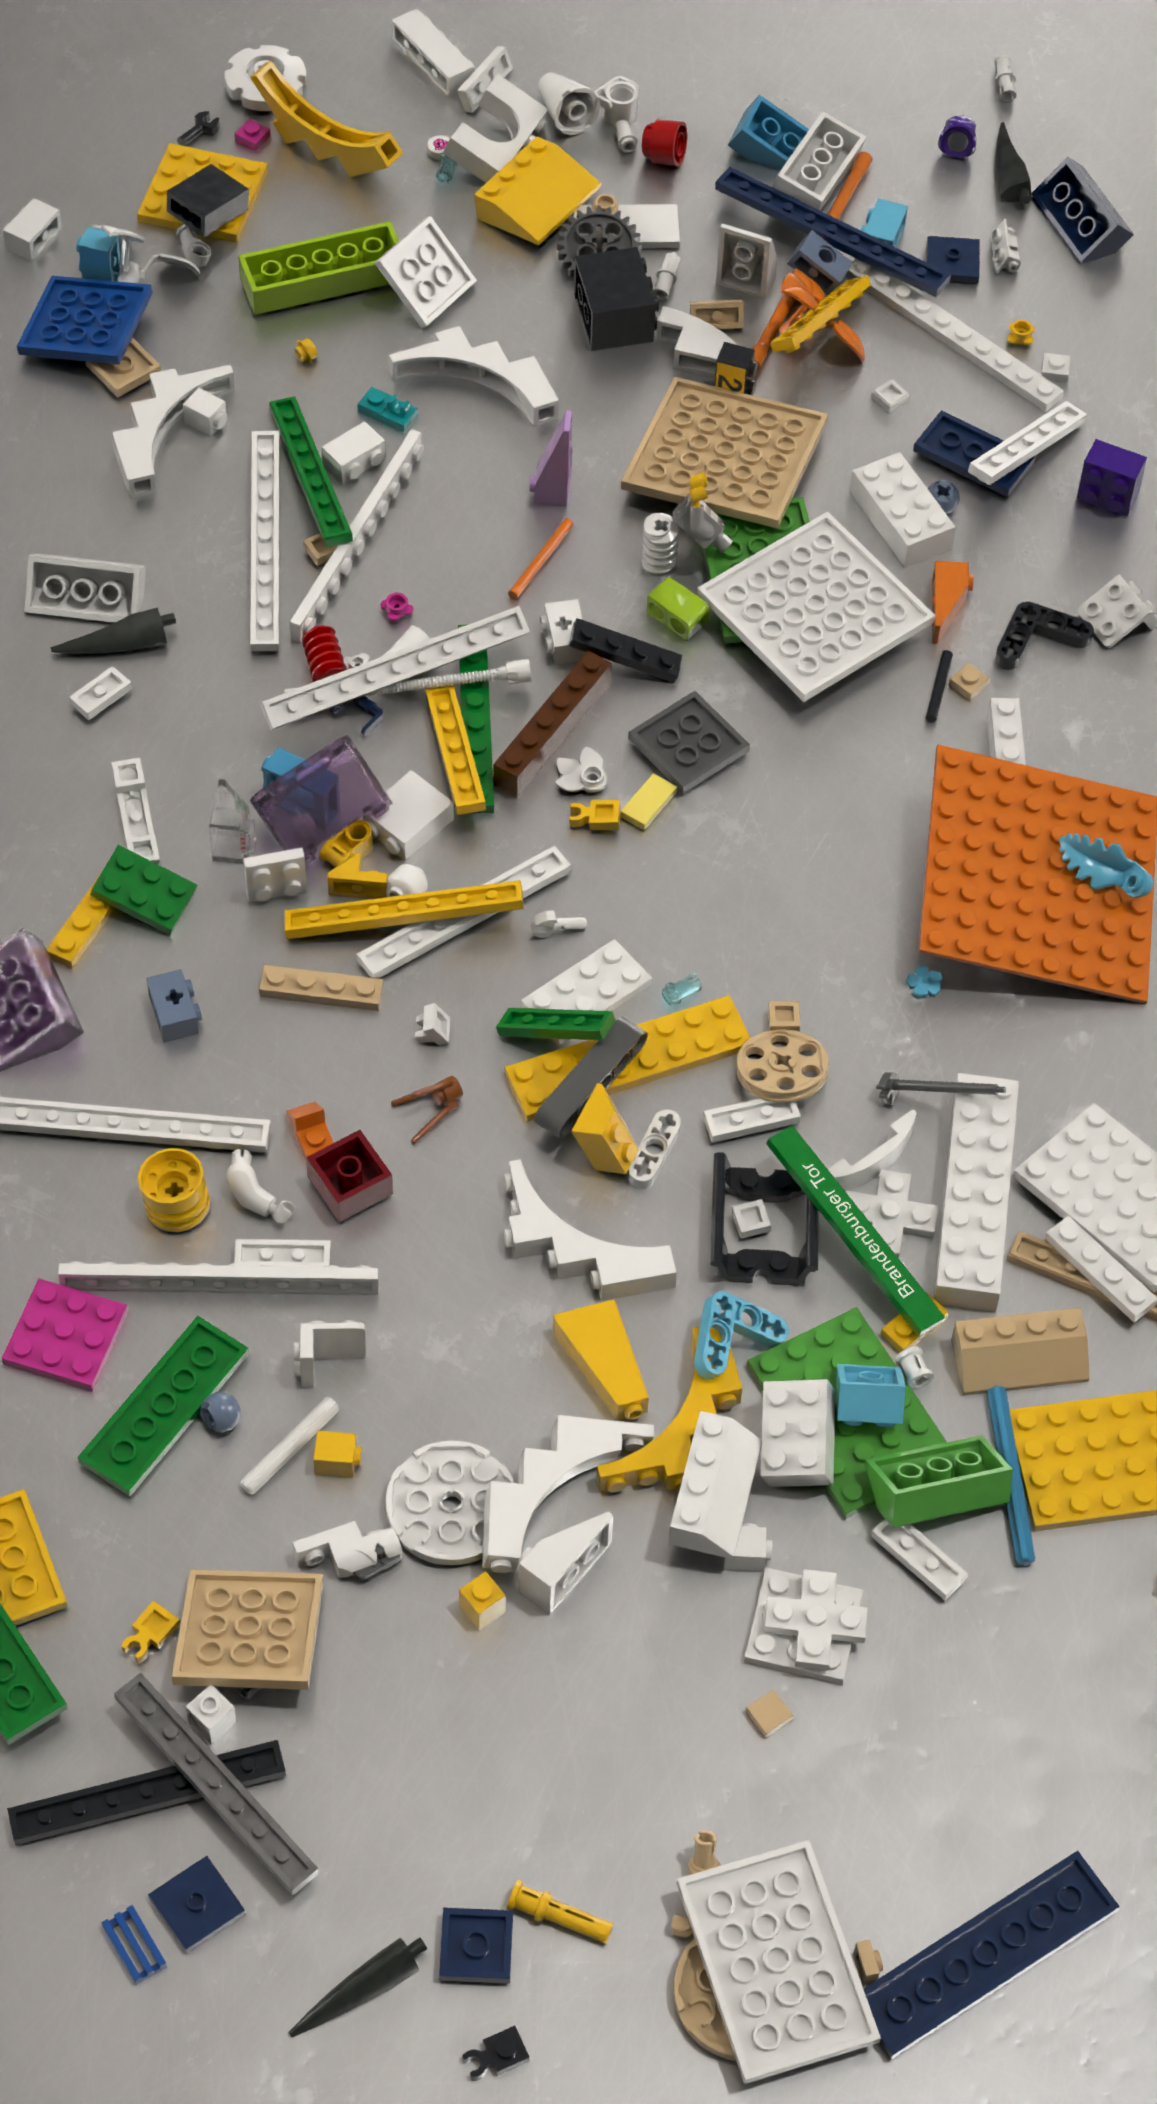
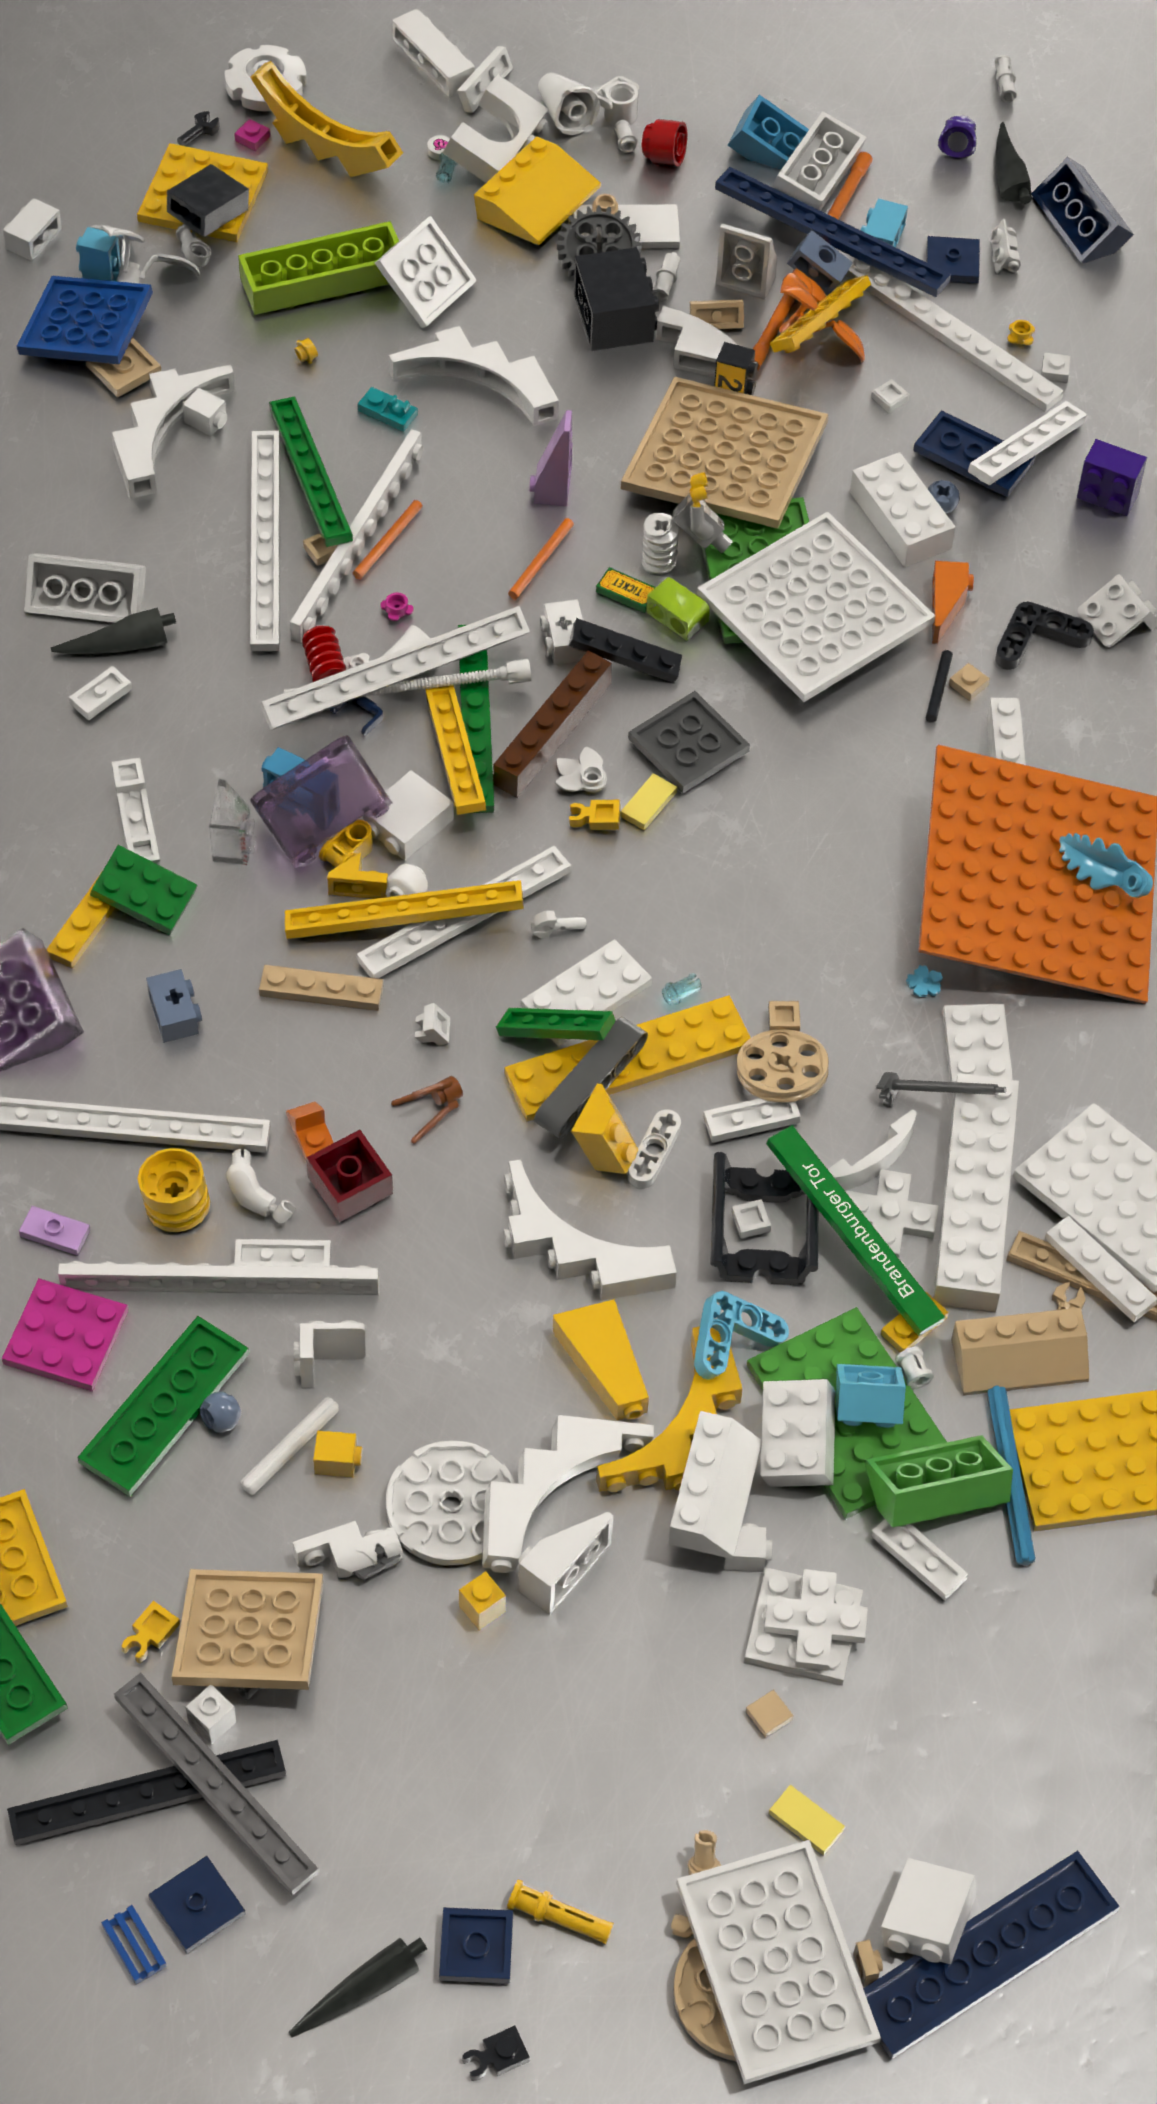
(54, 1230): none -> lavender plate
(275, 875): white plate -> none
(353, 452): white brick -> none
(387, 539): none -> orange bar
(624, 589): none -> tile
(806, 1819): none -> light yellow tile
(928, 1911): none -> white brick
(977, 1040): none -> white plate
(1060, 1298): none -> tan bar

